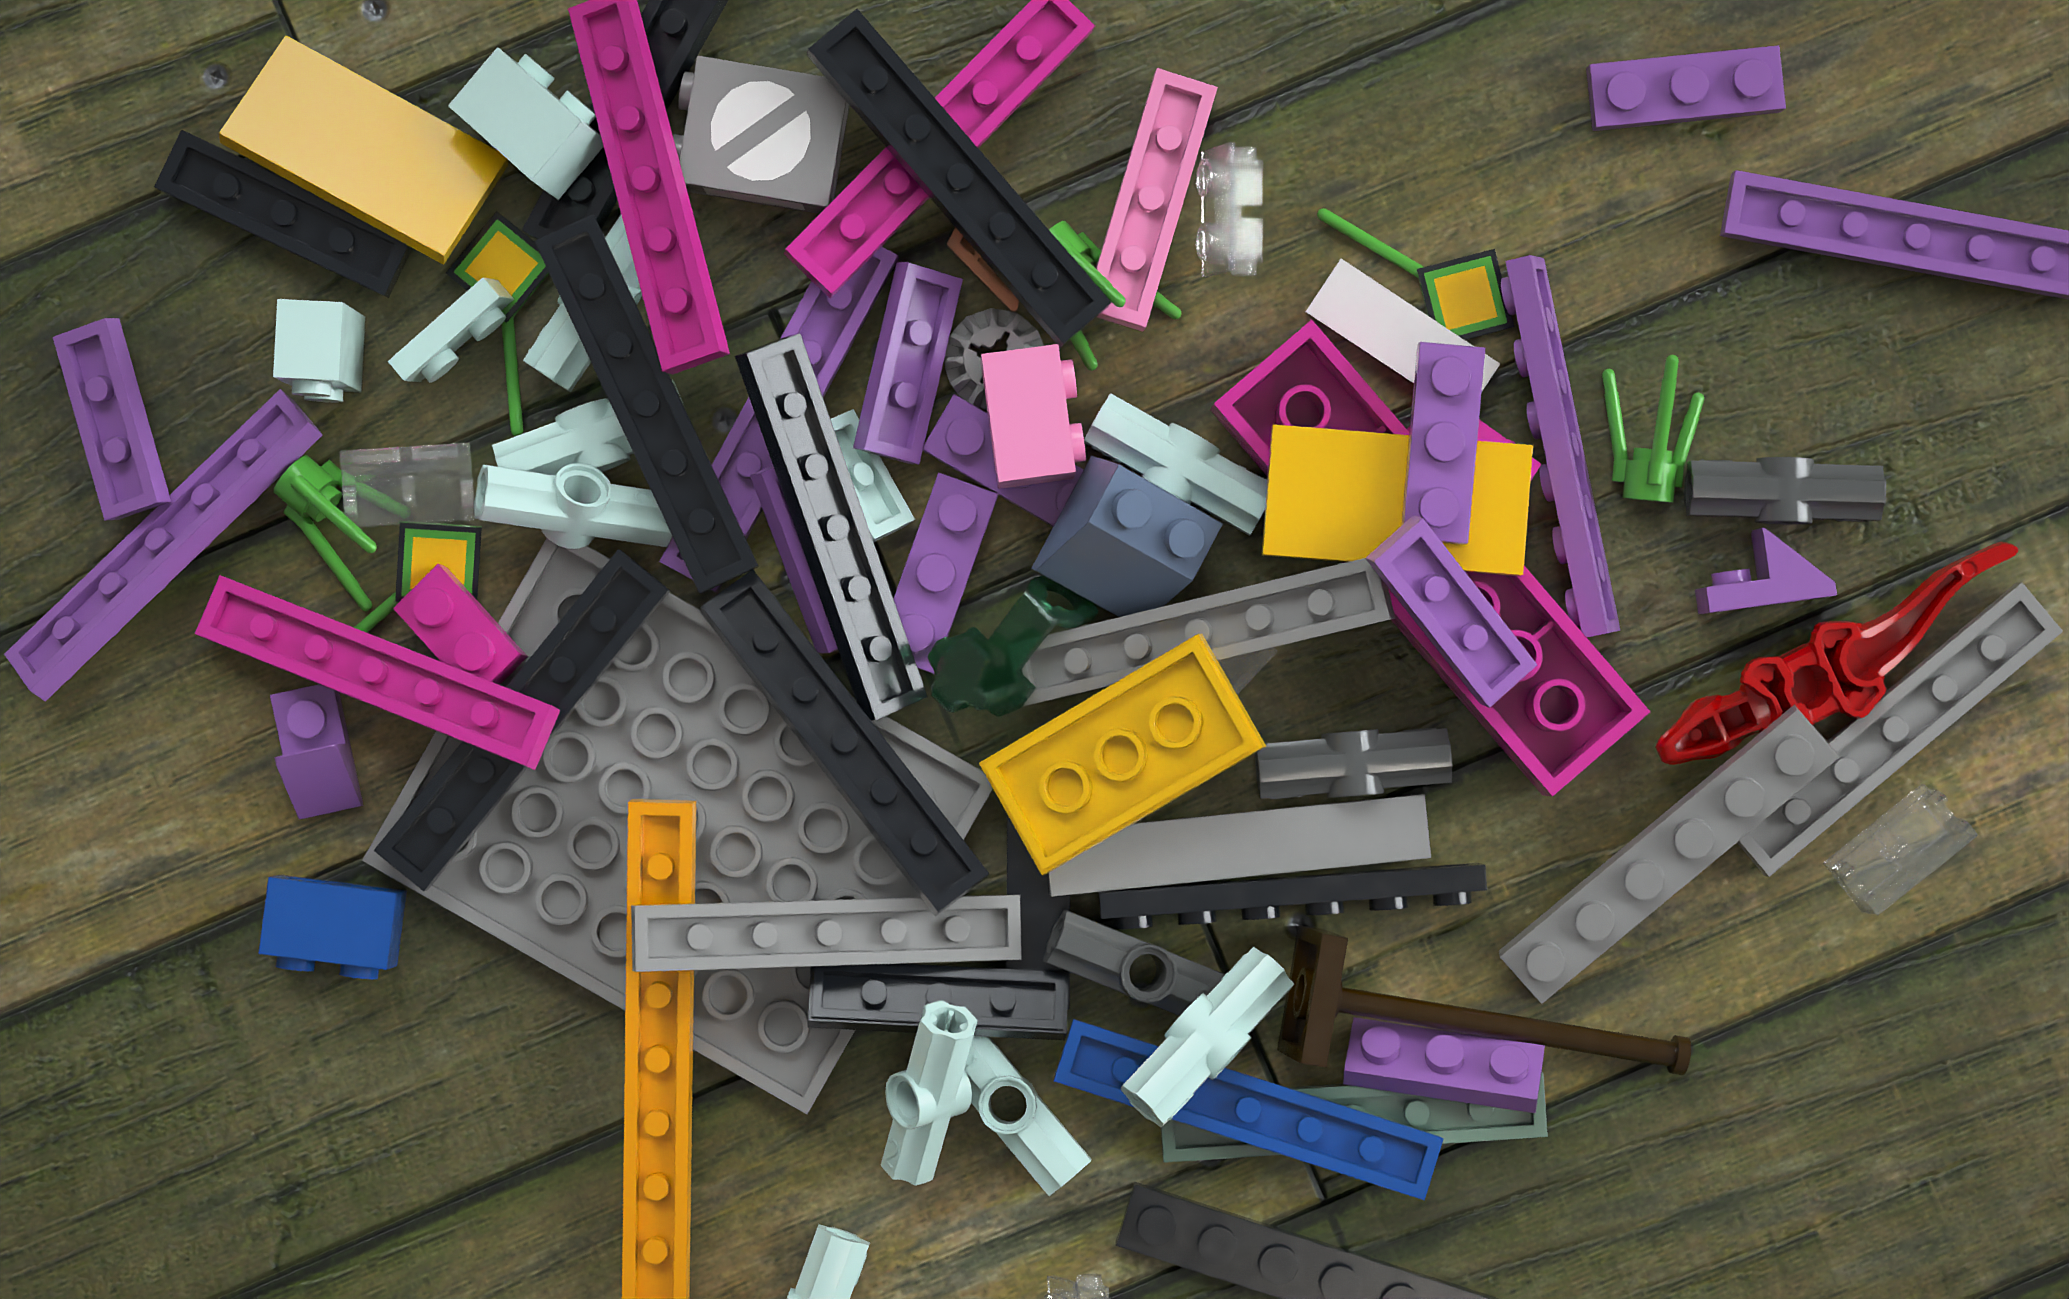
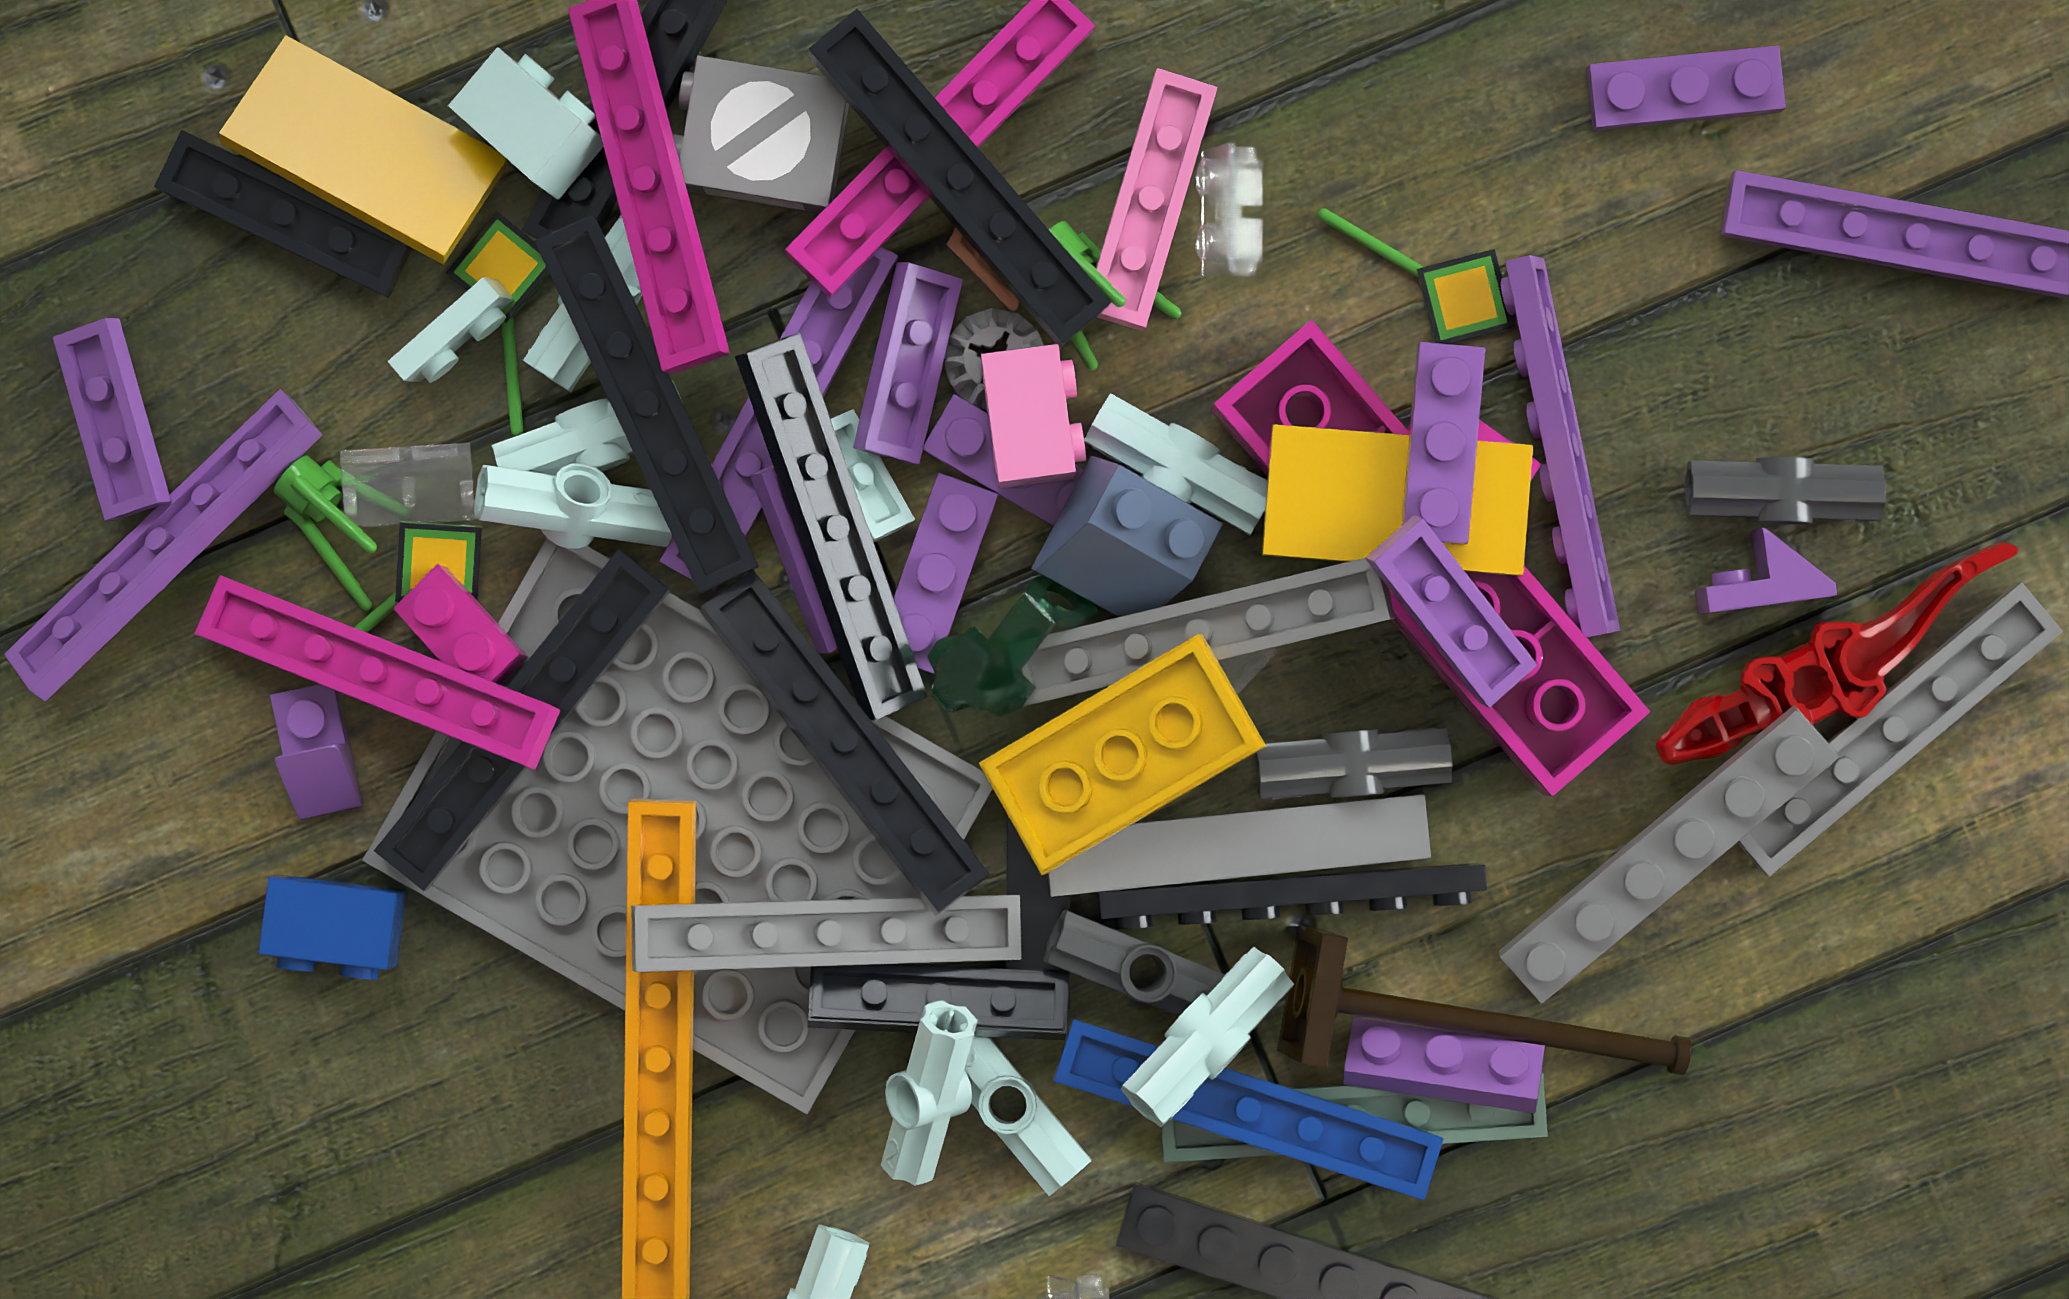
(319, 348): light aqua brick -> none
(1381, 321): white tile -> none
(1652, 471): bright green plant -> none
(1899, 850): clear hinge -> none

